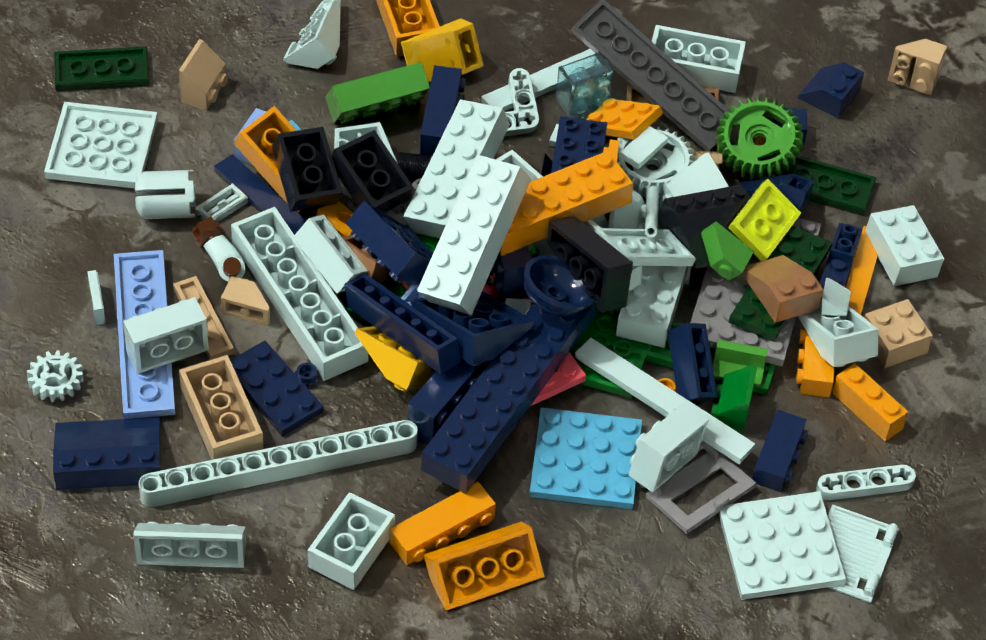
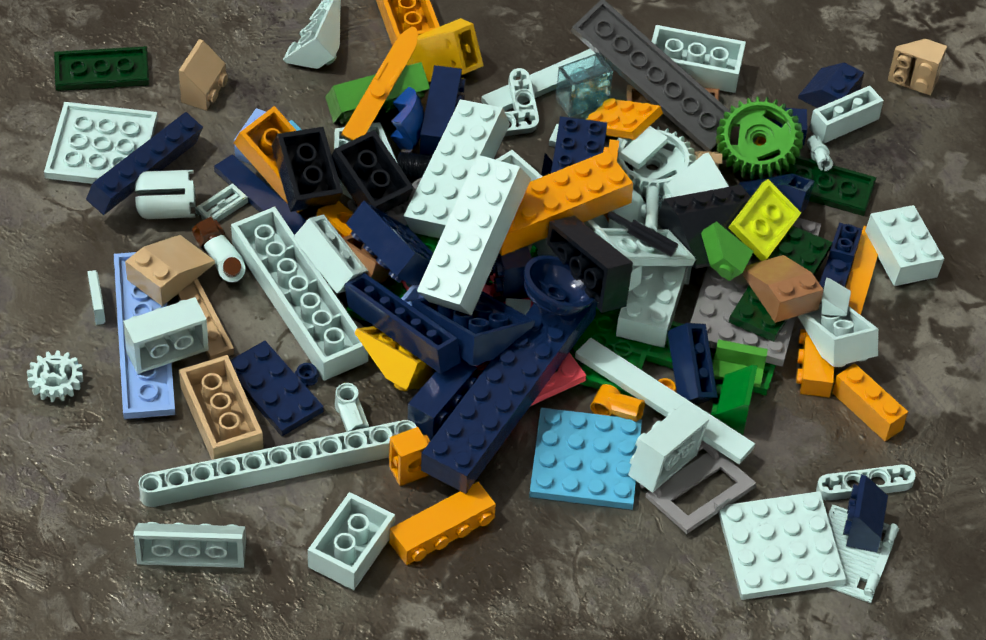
(105, 452): dark blue slope -> none
(151, 156): none -> dark blue brick
(166, 267): none -> tan slope
(245, 301): tan slope -> none
(350, 410): none -> light aqua piece
(381, 85): none -> light orange piece
(406, 455): none -> light orange brick
(408, 121): none -> blue brick
(484, 565): light orange slope -> none
(610, 402): none -> light orange piece
(646, 234): none -> black axle
(780, 451): dark blue brick -> none
(819, 153): none -> light aqua pin
(846, 114): none -> light aqua brick
(865, 515): none -> dark blue slope
(900, 333): tan brick -> none

